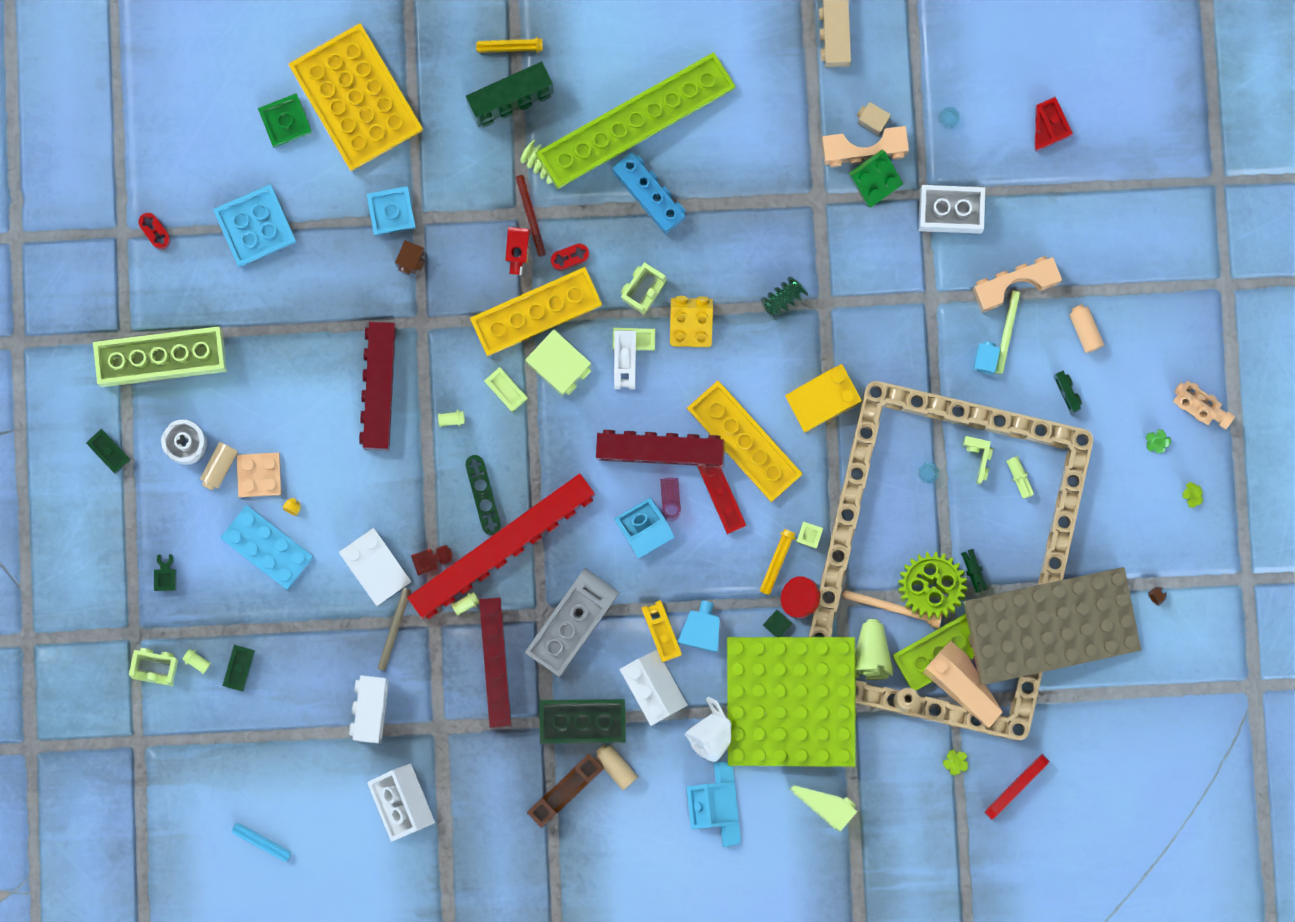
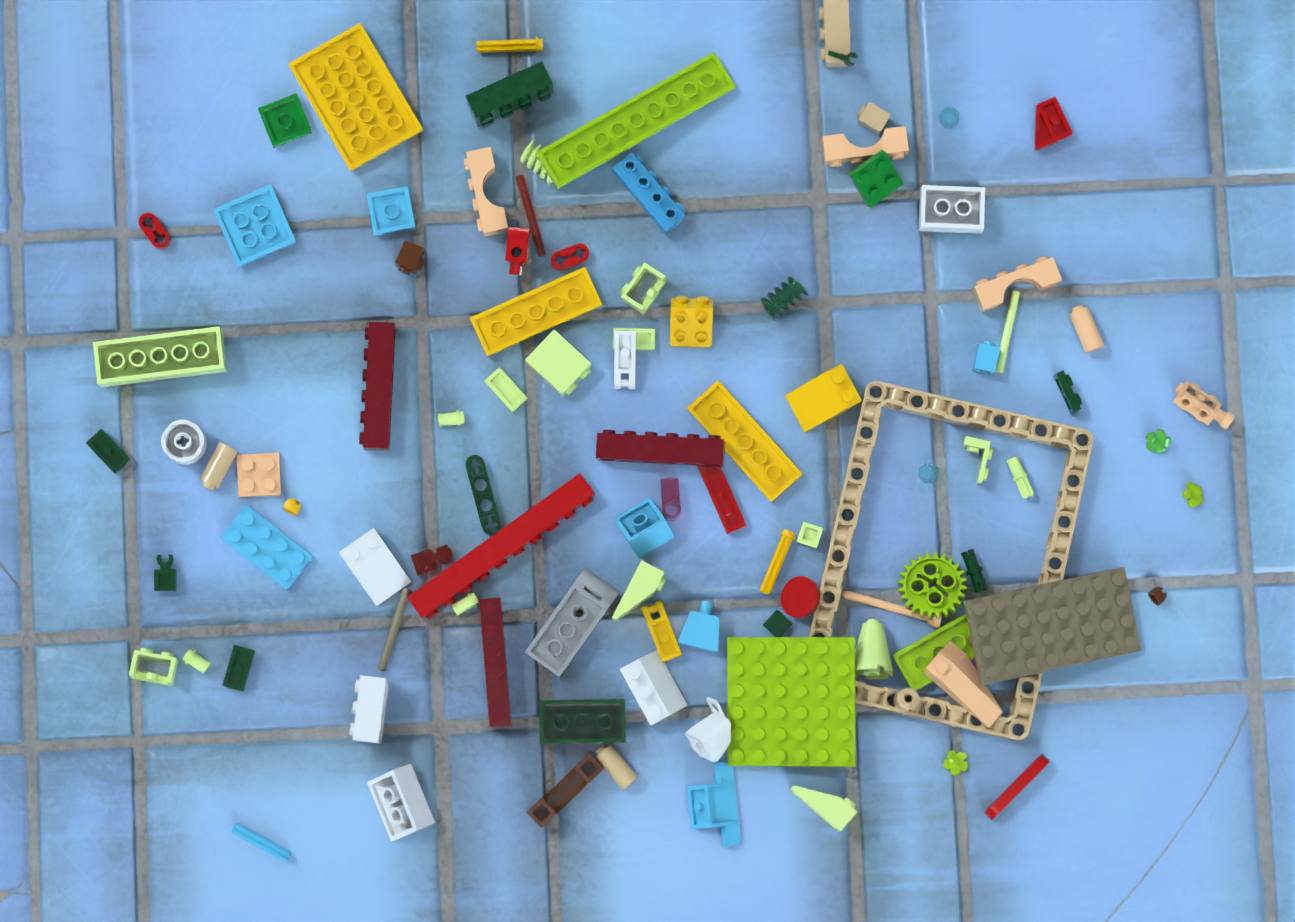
(481, 166): none -> light nougat arch
(642, 586): none -> yellowish green slope
(844, 57): none -> dark green hand

